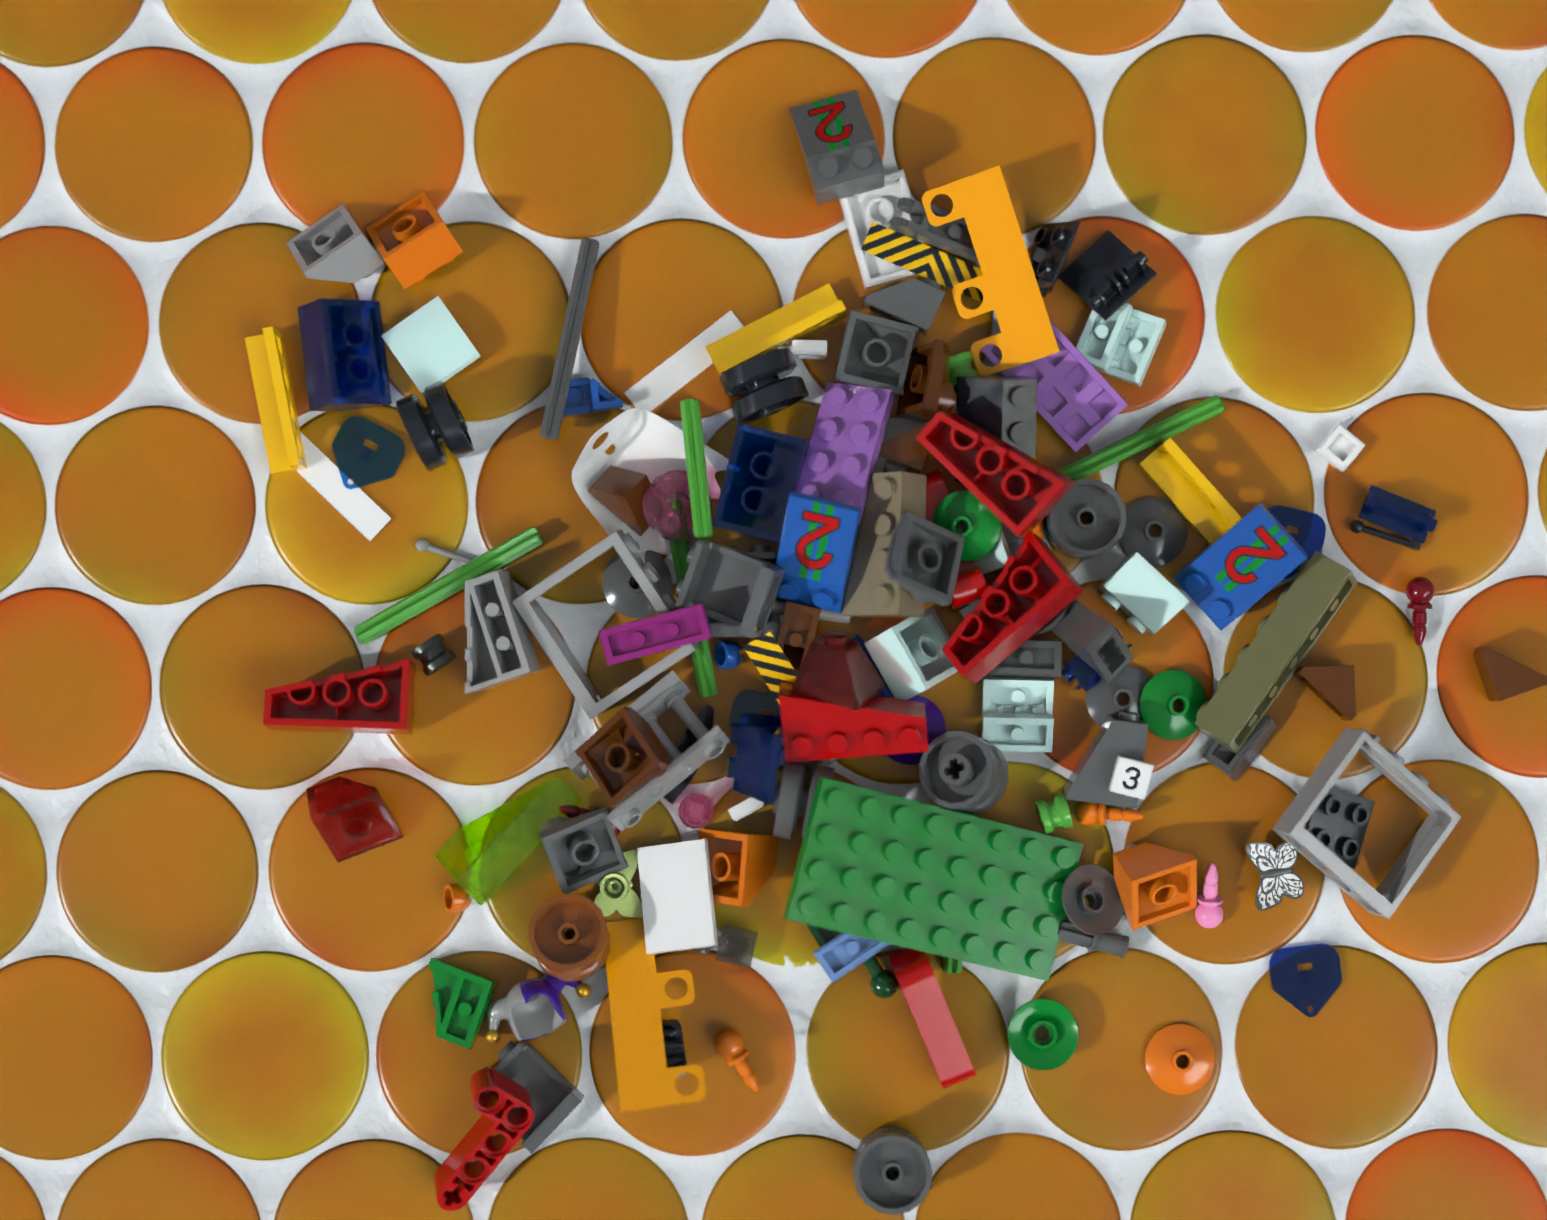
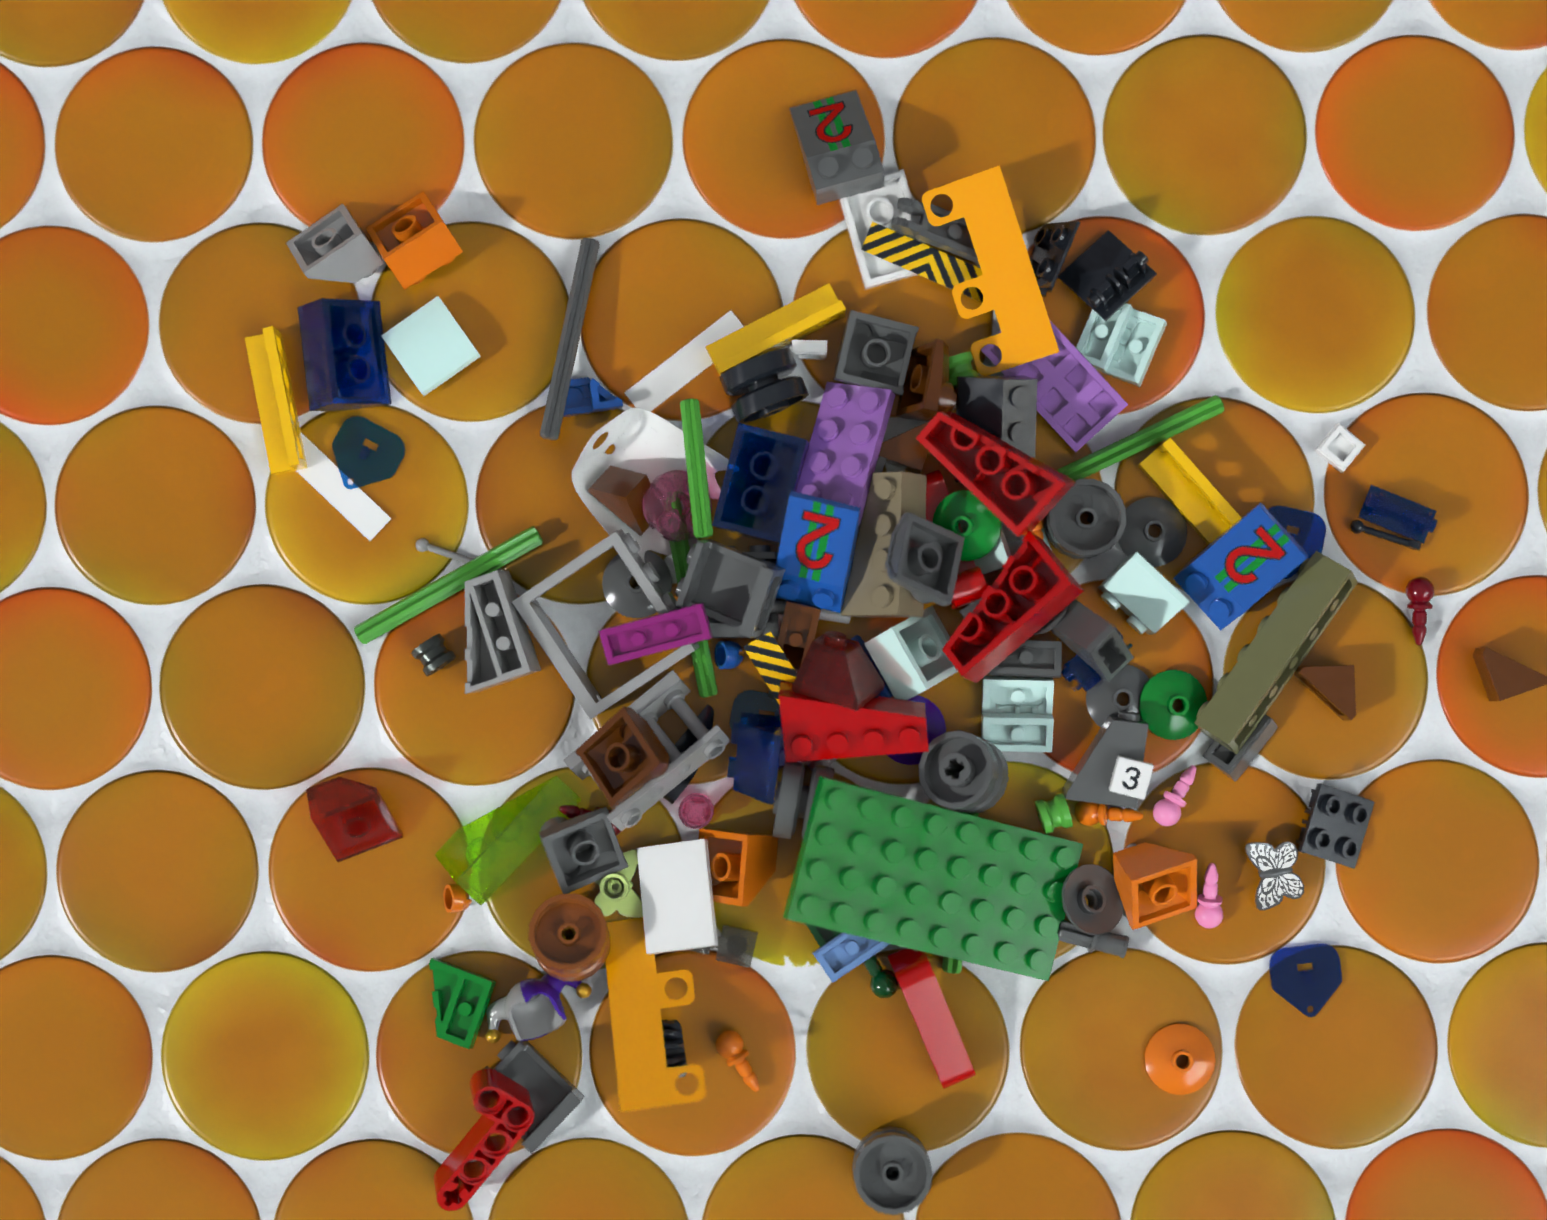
(352, 702): red wedge -> none
(432, 427): black wheel -> none
(744, 808): white tile -> none
(908, 302): dark grey slope -> none
(1055, 1047): green dish -> none
(1168, 810): none -> bright pink bar
(1414, 857): light grey window -> none

